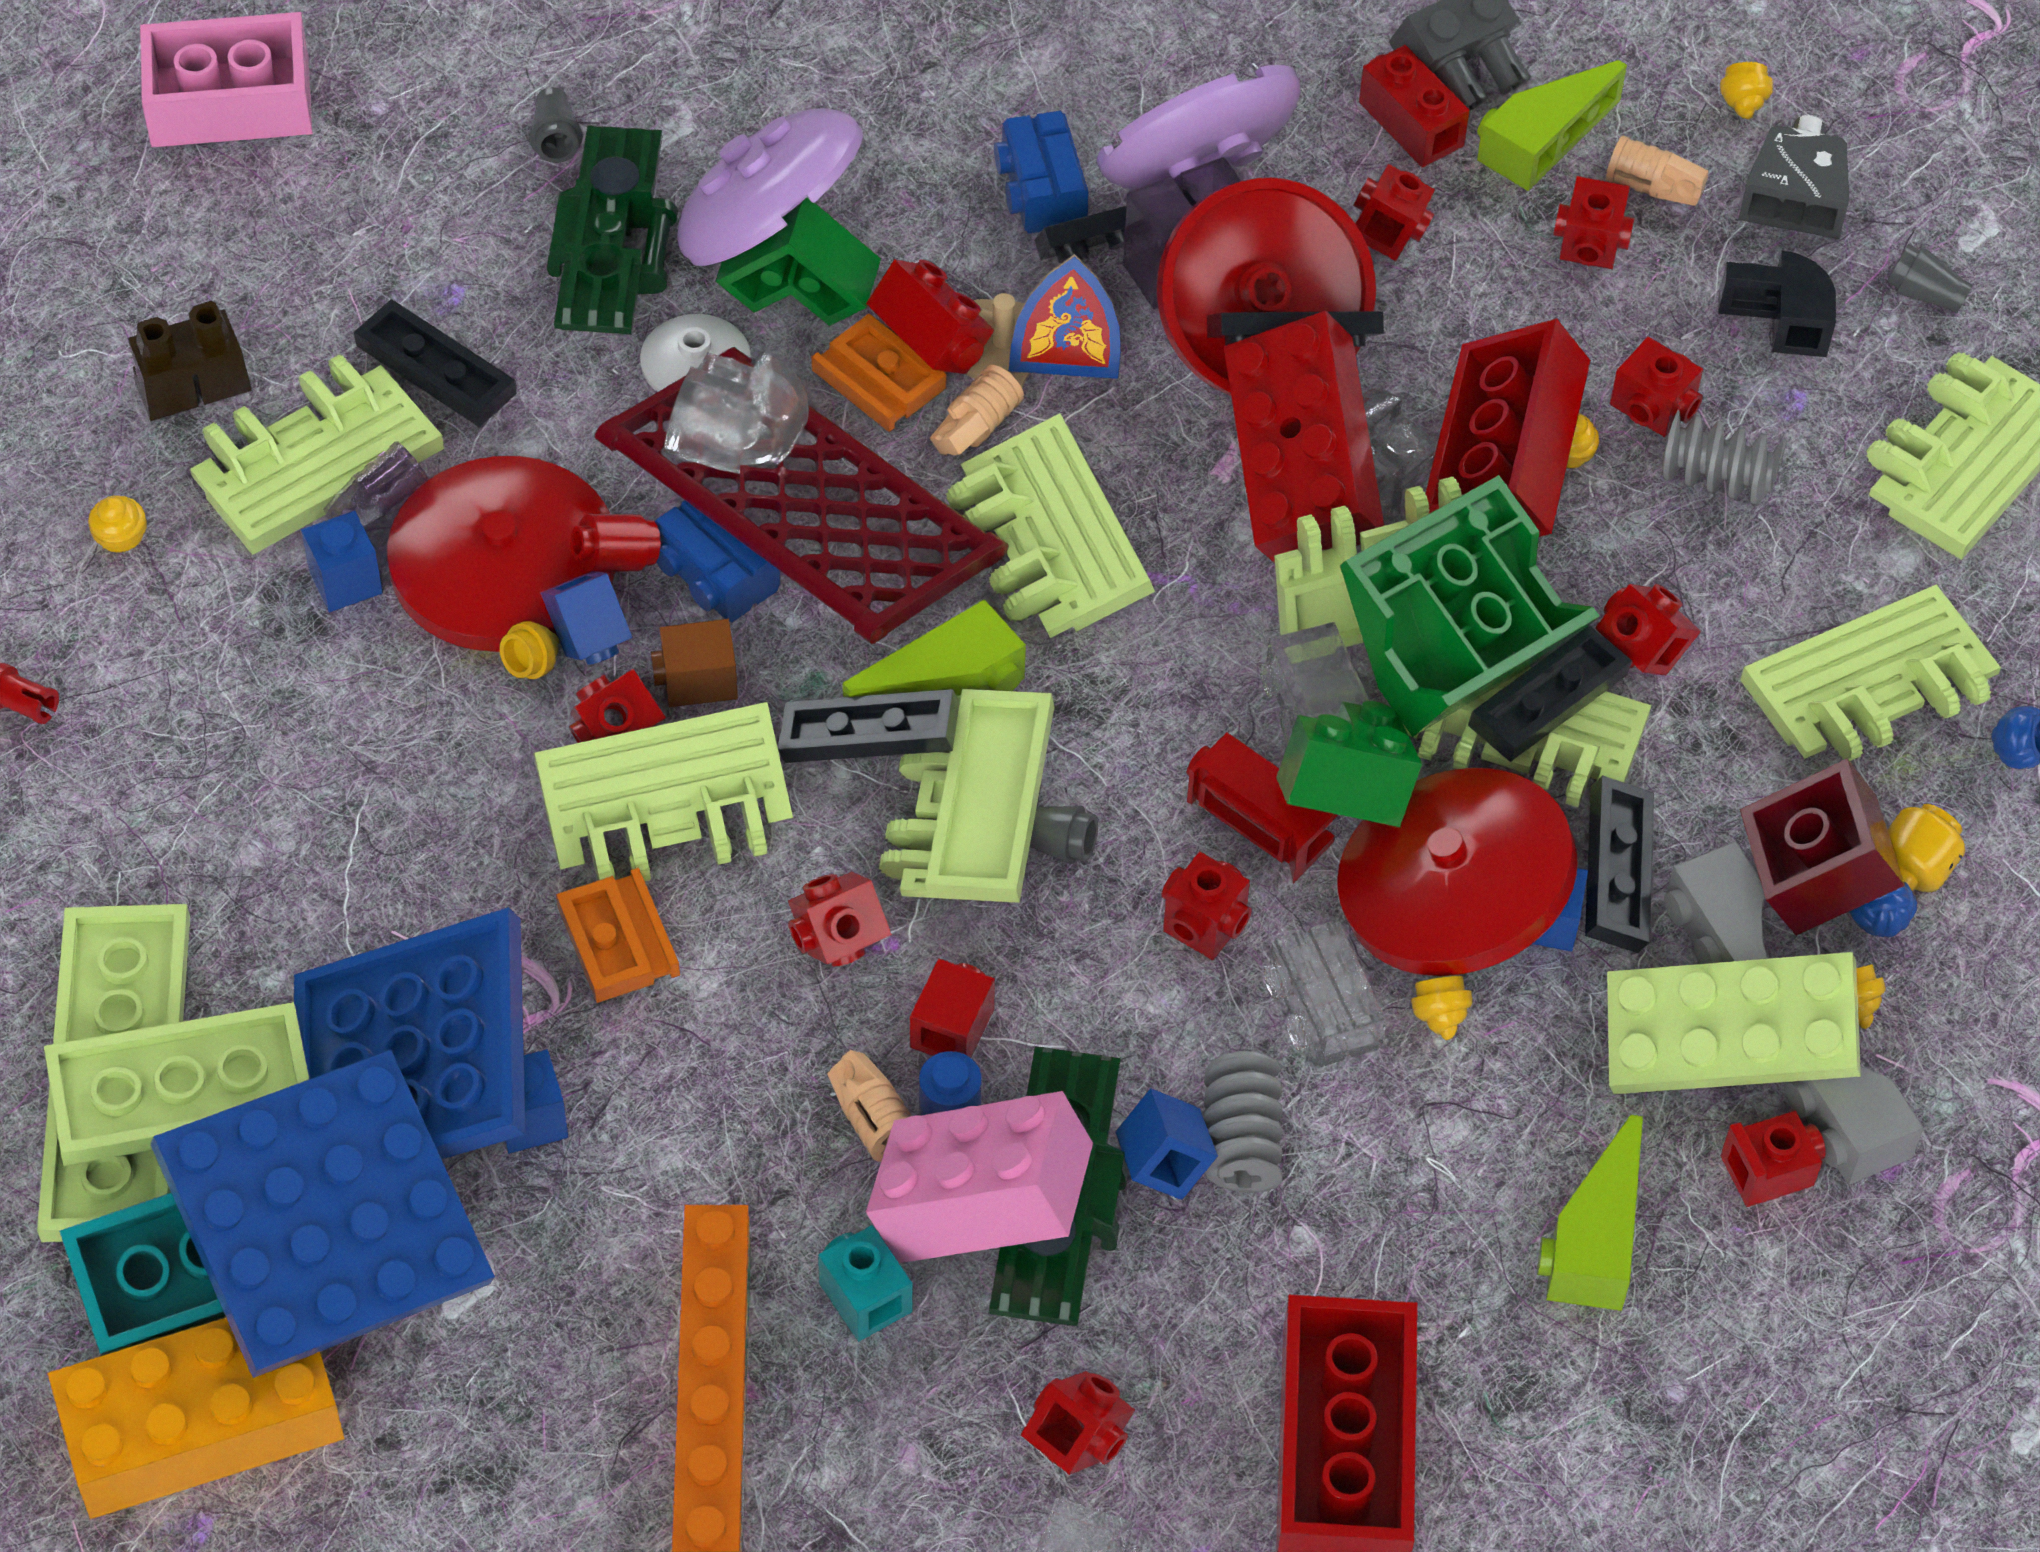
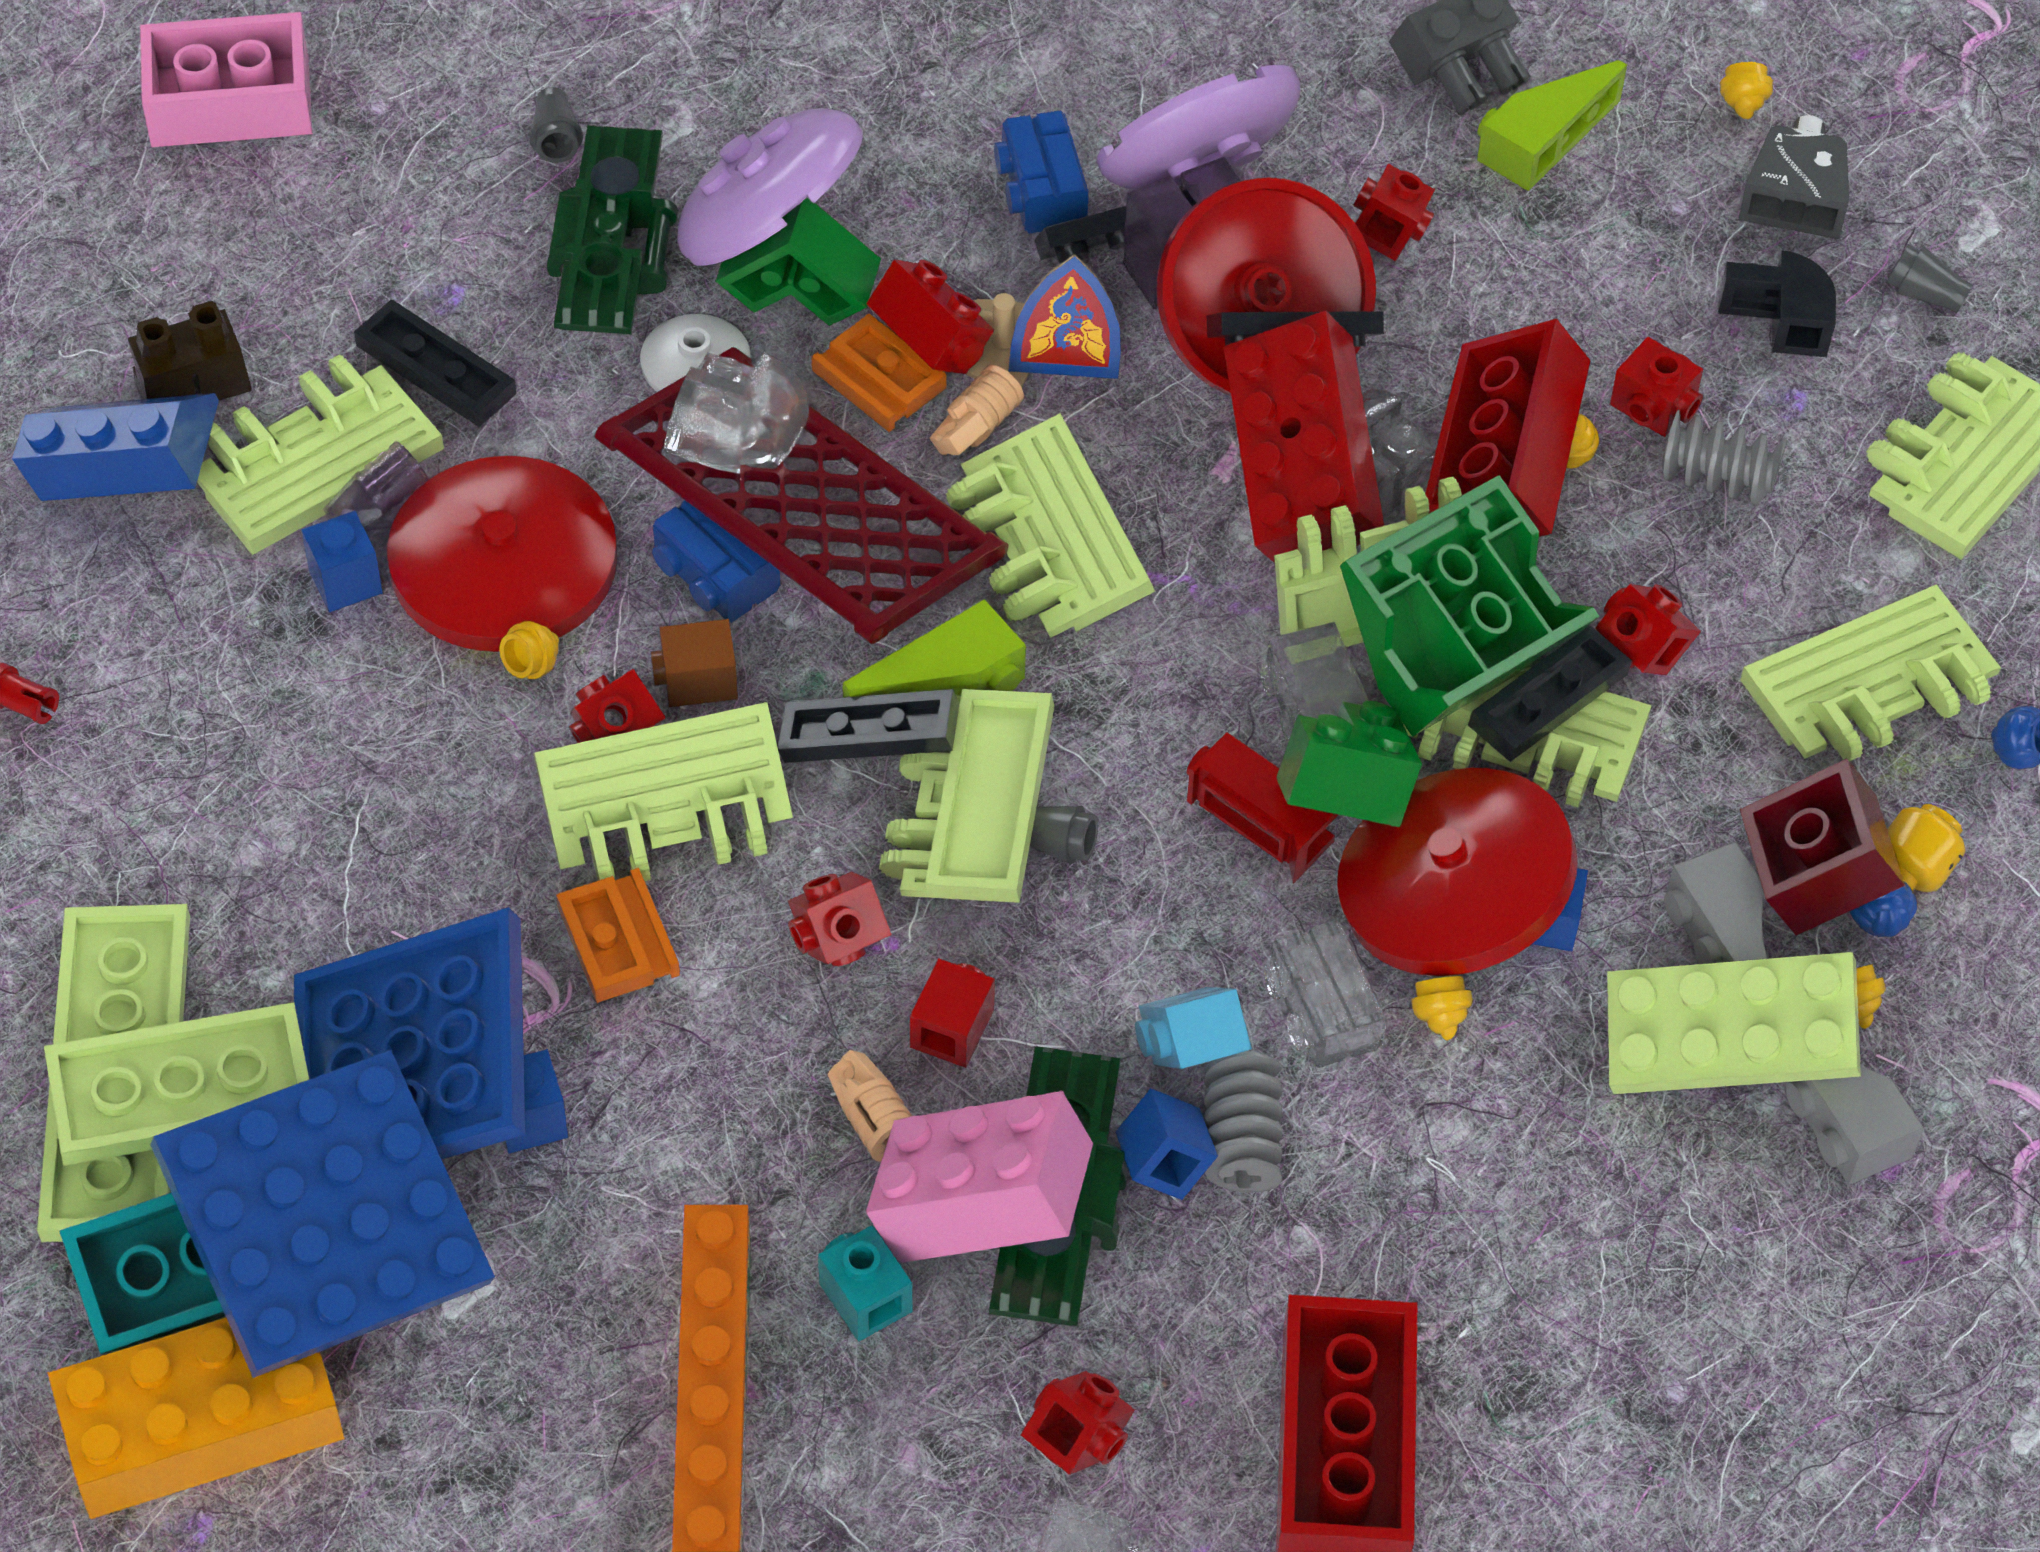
(115, 447): none -> blue slope
(117, 523): yellow plate -> none
(587, 617): blue brick -> none
(615, 542): red brick -> none
(949, 1083): blue brick -> none
(1192, 1028): none -> medium azure brick
(1206, 904): red brick -> none
(1413, 105): red brick -> none
(1590, 233): red brick -> none
(1595, 1230): lime slope -> none
(1619, 864): black plate -> none
(1653, 170): light nougat hinge -> none
(1761, 1167): red brick -> none

